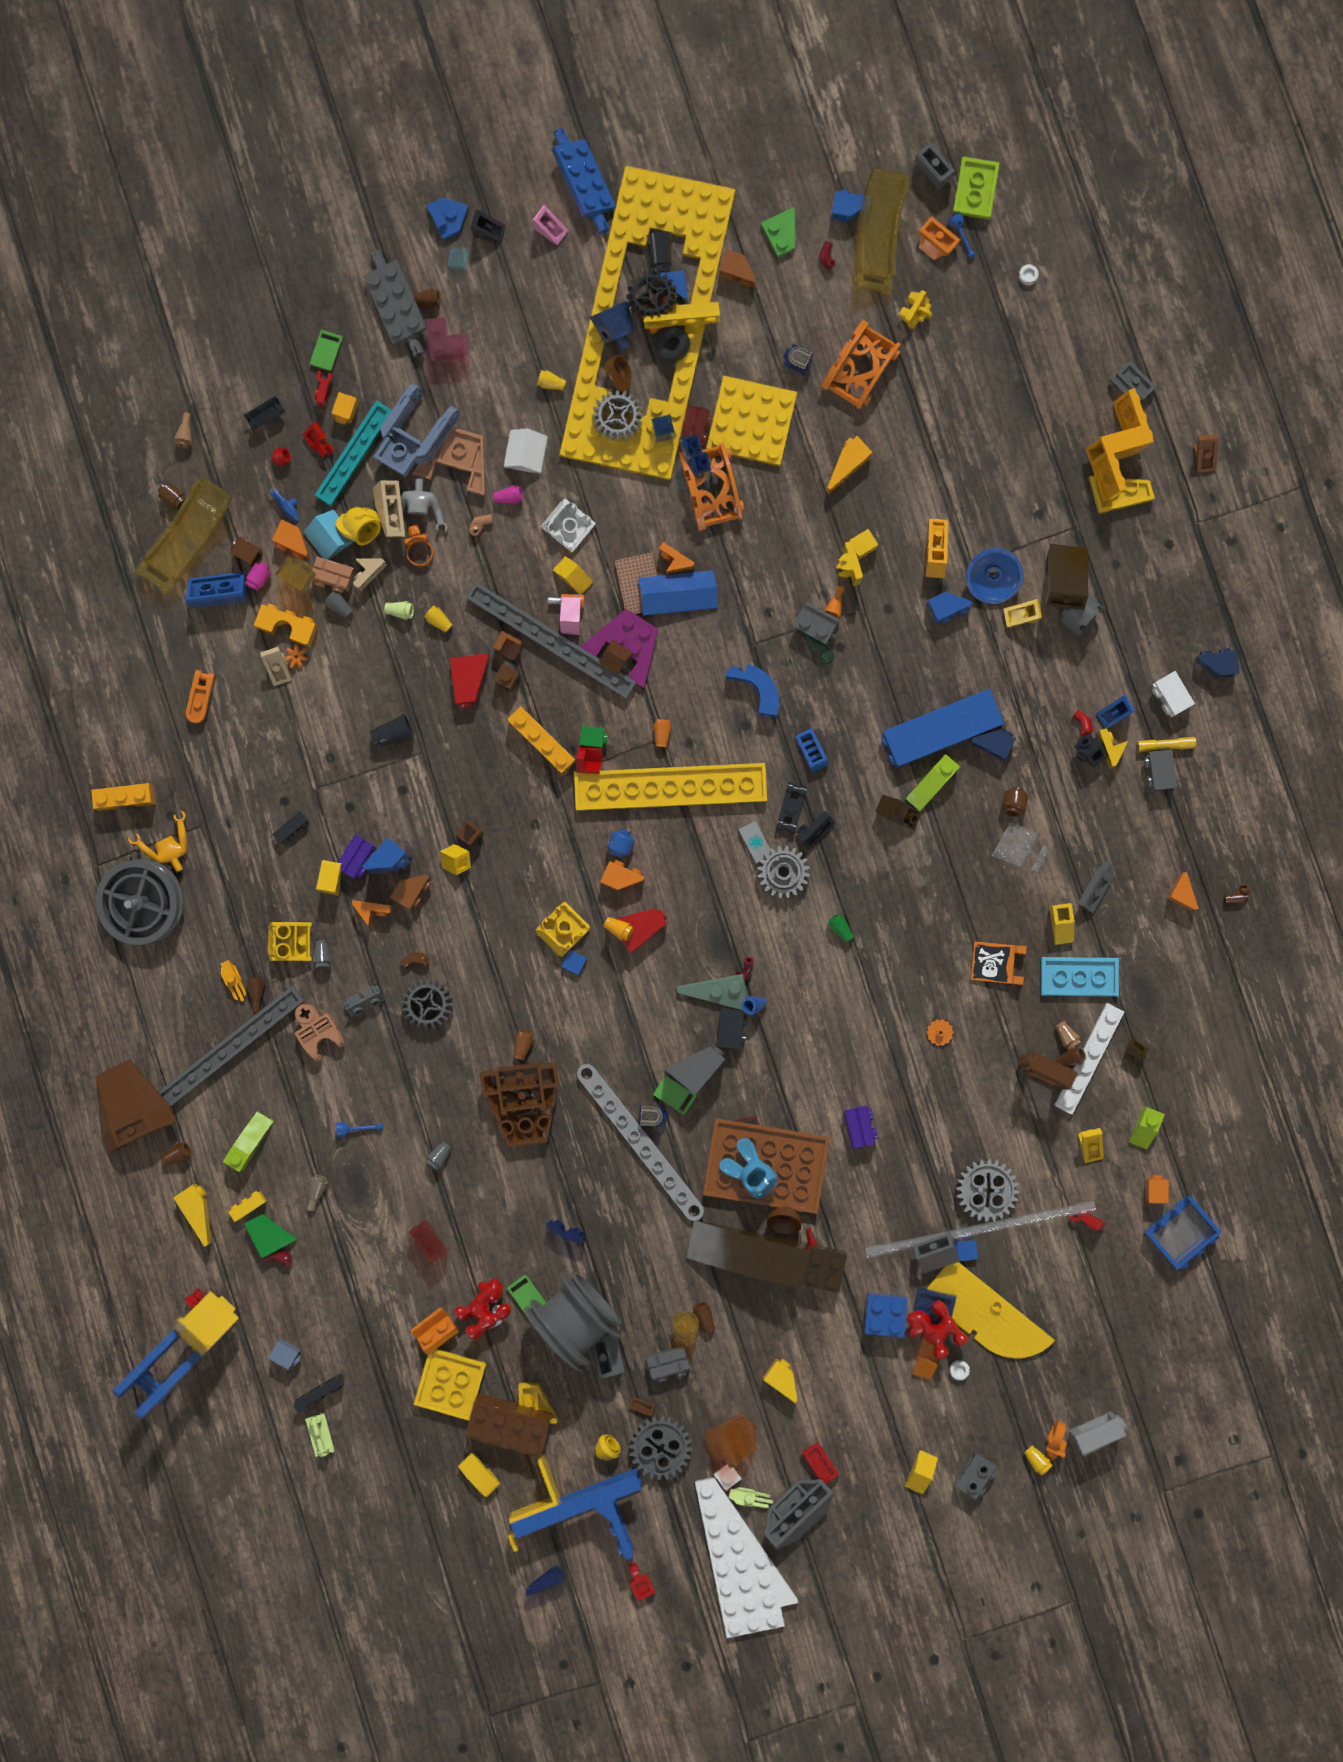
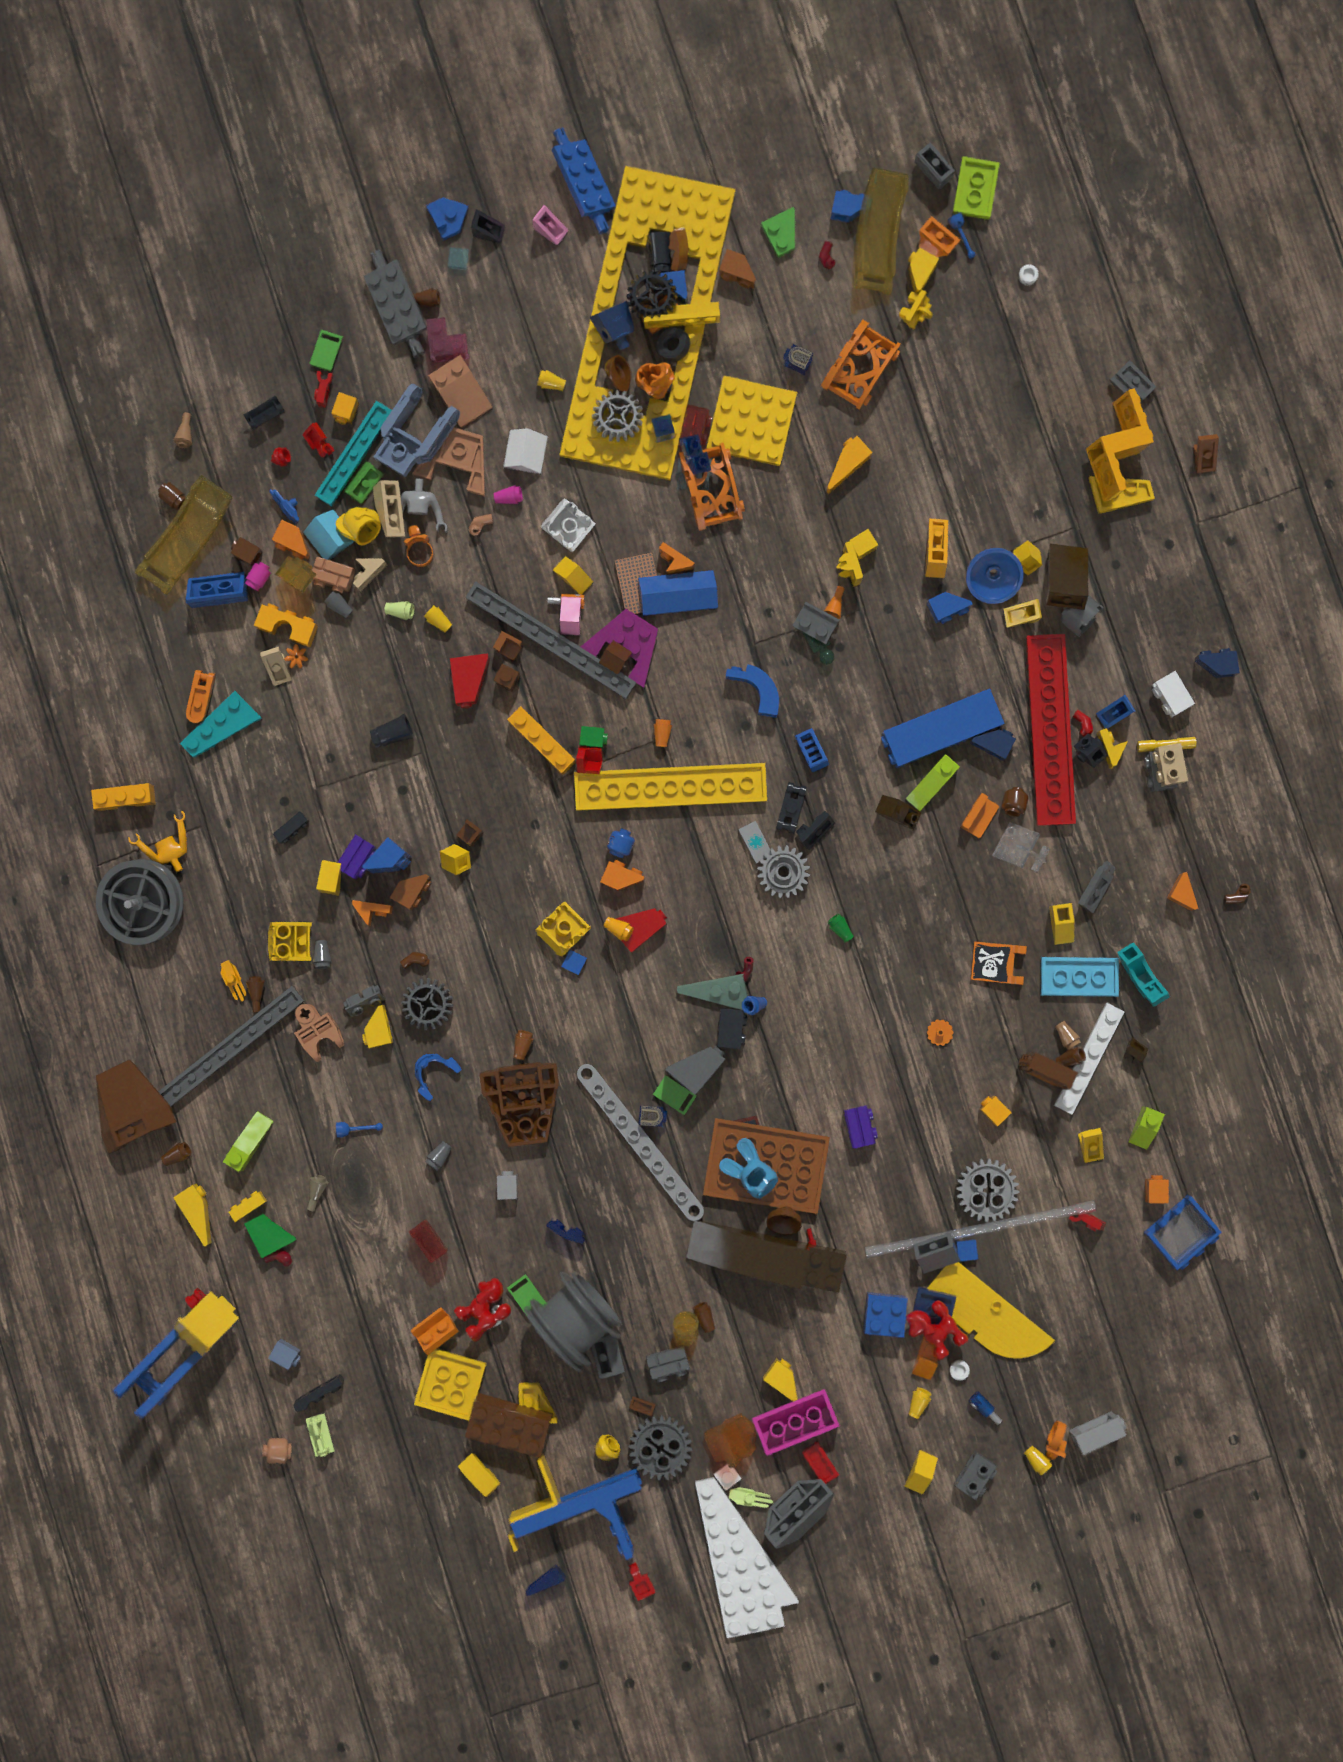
(227, 719): none -> teal wing
(277, 1451): none -> nougat head
(363, 482): none -> bright green slope
(378, 1029): none -> yellow slope
(423, 1061): none -> blue helmet
(461, 390): none -> nougat slope
(507, 1185): none -> light grey brick
(655, 379): none -> orange head
(679, 244): none -> dark orange slope
(795, 1422): none -> dark pink slope
(919, 1402): none -> yellow cone
(921, 267): none -> yellow slope
(979, 816): none -> orange panel
(980, 1403): none -> clear blue piece
(994, 1110): none -> light orange brick
(1029, 557): none -> yellow panel
(1050, 729): none -> red plate
(1141, 975): none -> teal arch
(1170, 765): none -> tan brick

